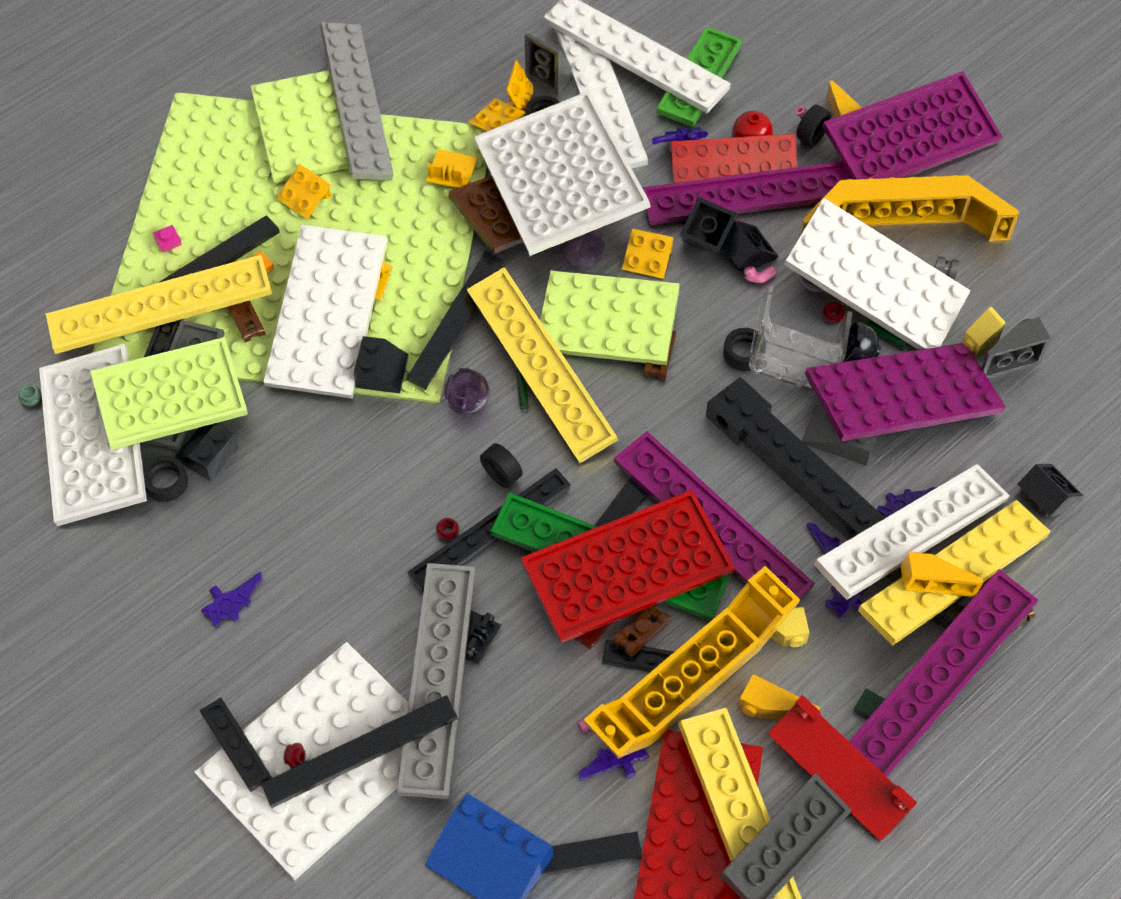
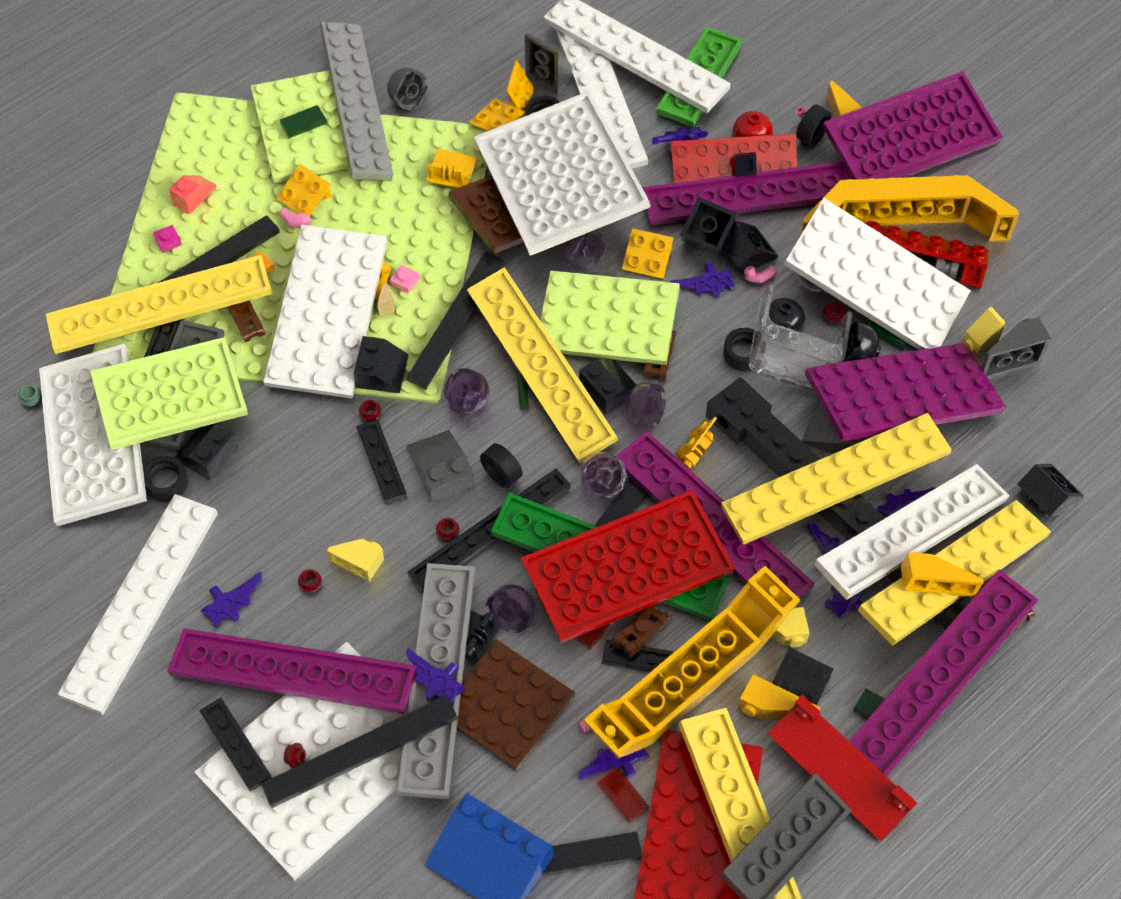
(137, 605): none -> white plate
(190, 192): none -> coral slope
(293, 670): none -> magenta plate
(295, 220): none -> bright pink arm
(303, 121): none -> dark green tile
(309, 575): none -> dark red plate
(357, 557): none -> light yellow slope
(370, 405): none -> dark red plate
(381, 461): none -> black tile
(385, 301): none -> tan slope
(404, 279): none -> bright pink plate
(407, 88): none -> dark grey cylinder
(436, 681): none -> dark purple piece
(441, 465): none -> dark grey slope
(509, 704): none -> reddish brown plate
(512, 607): none -> clear purple cylinder
(603, 475): none -> clear purple cylinder
(606, 383): none -> black slope
(623, 795): none -> clear red tile
(645, 404): none -> clear purple cylinder
(699, 441): none -> yellow hinge
(711, 281): none -> dark purple piece
(745, 164): none -> black plate
(787, 314): none -> black cylinder
(803, 675): none -> black hinge
(835, 478): none -> light yellow plate
(973, 256): none -> red bracket

